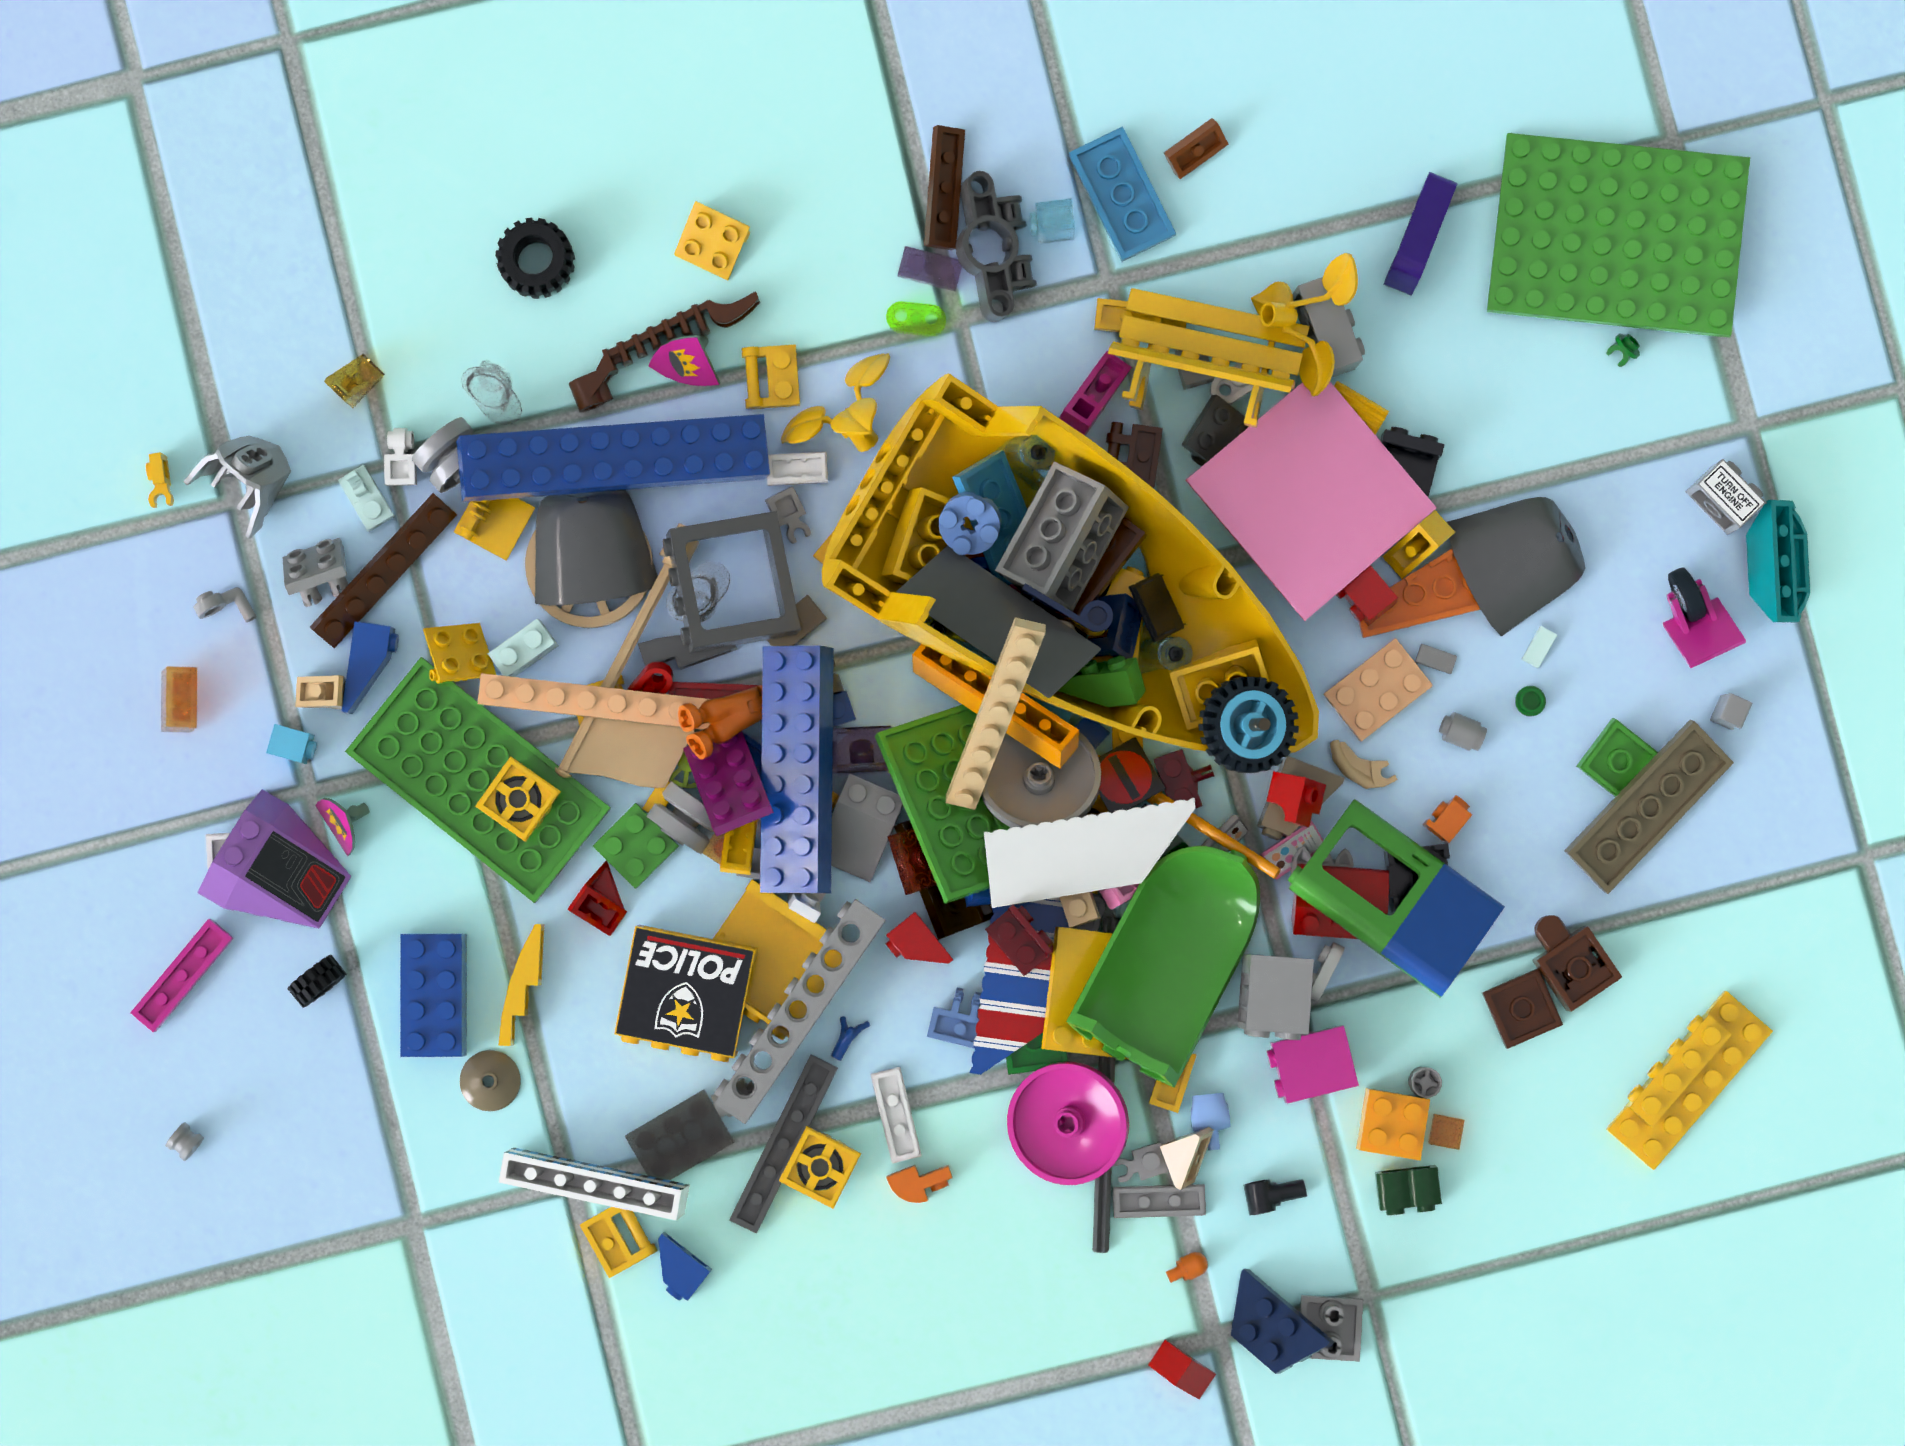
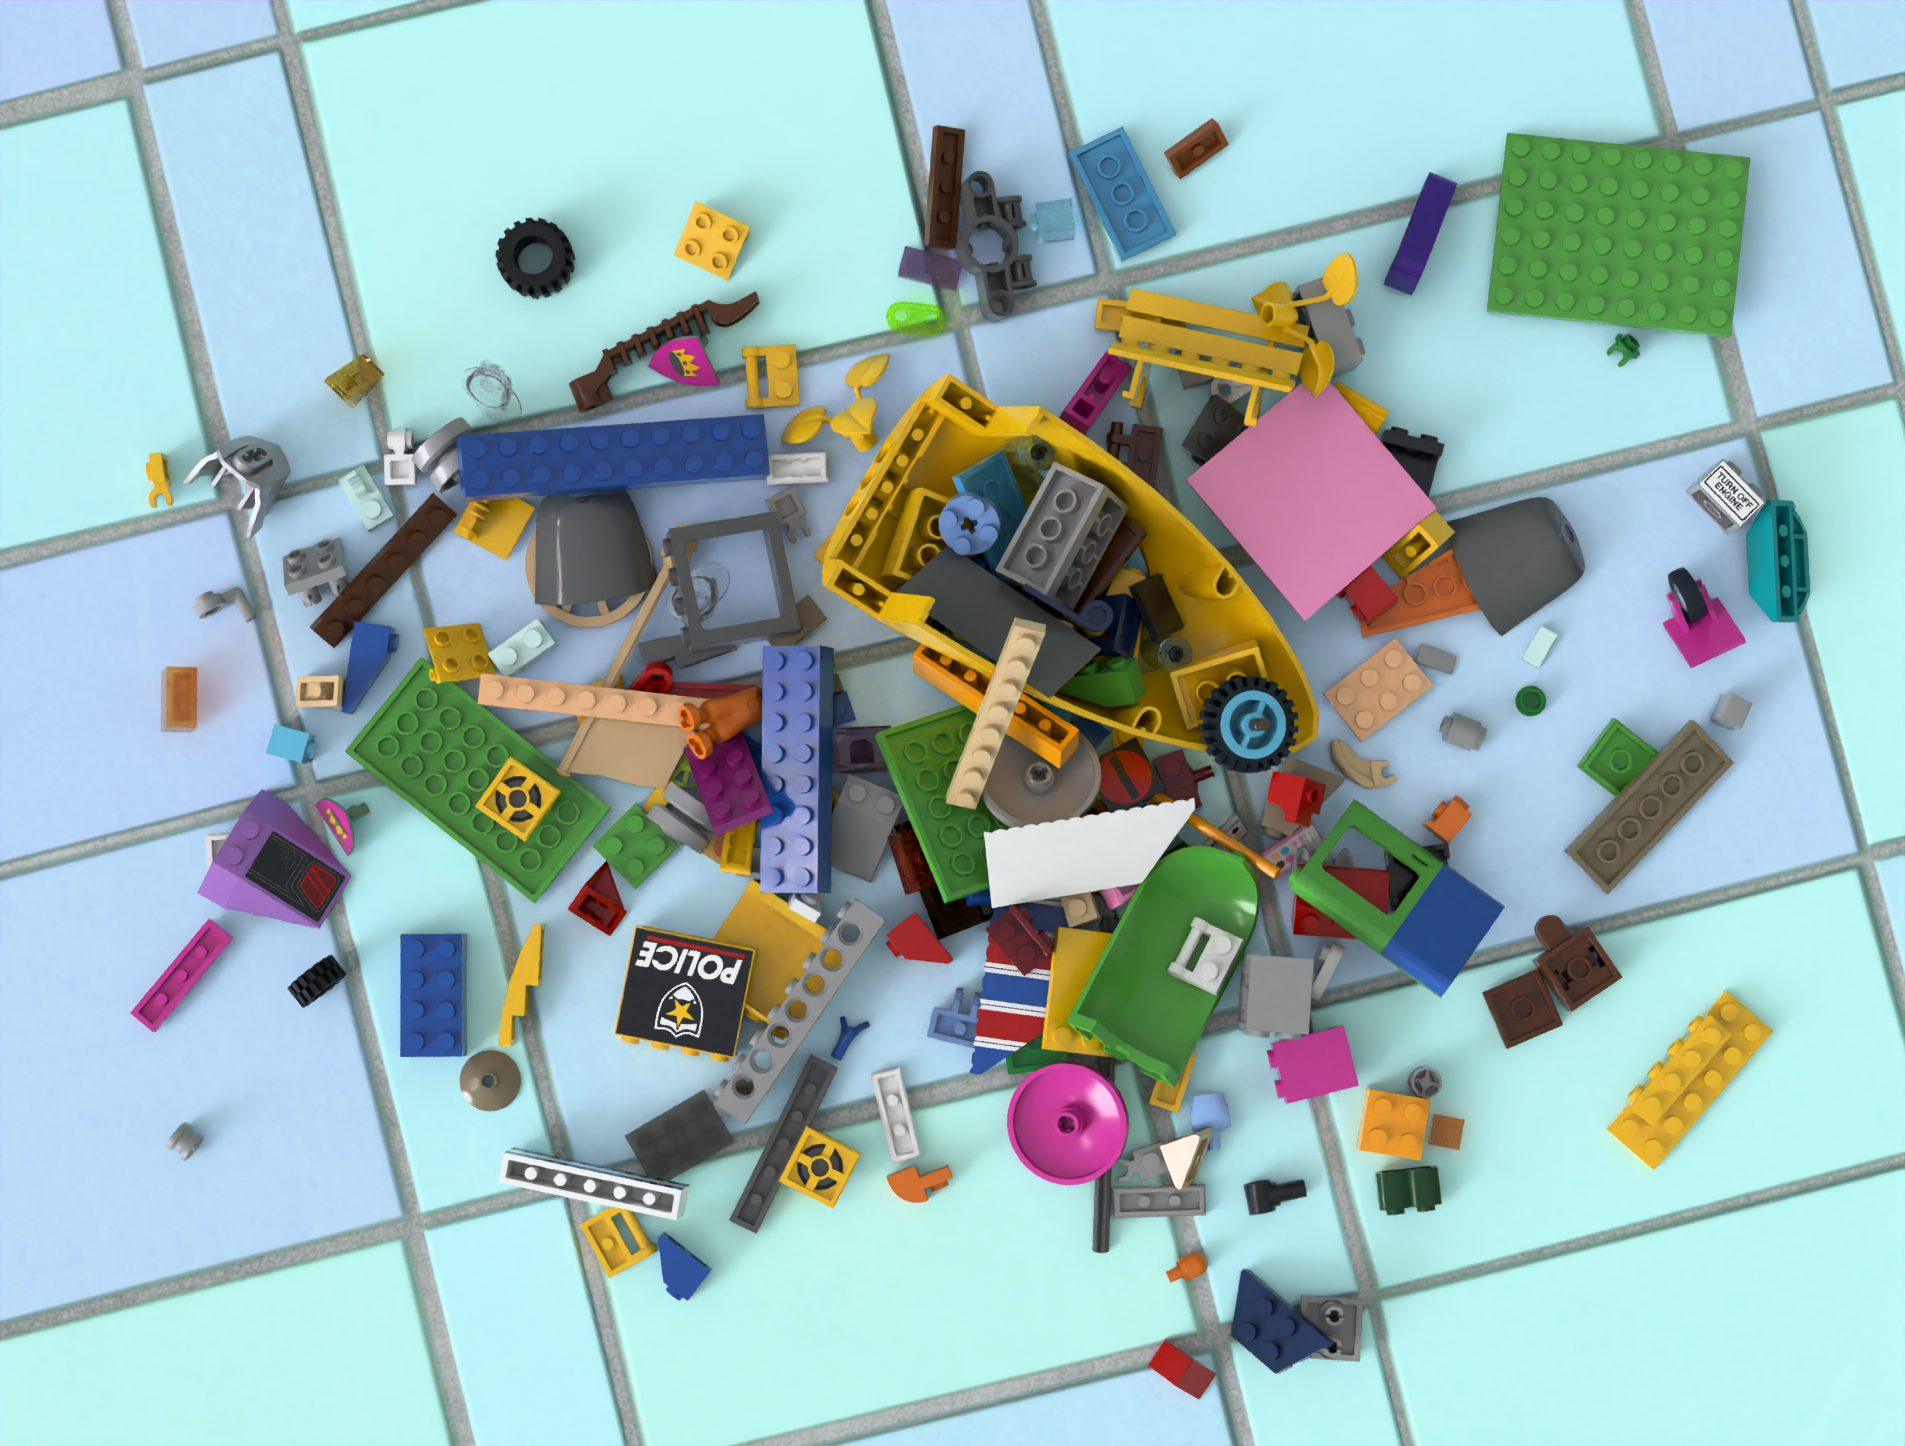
(1215, 960): none -> white plate

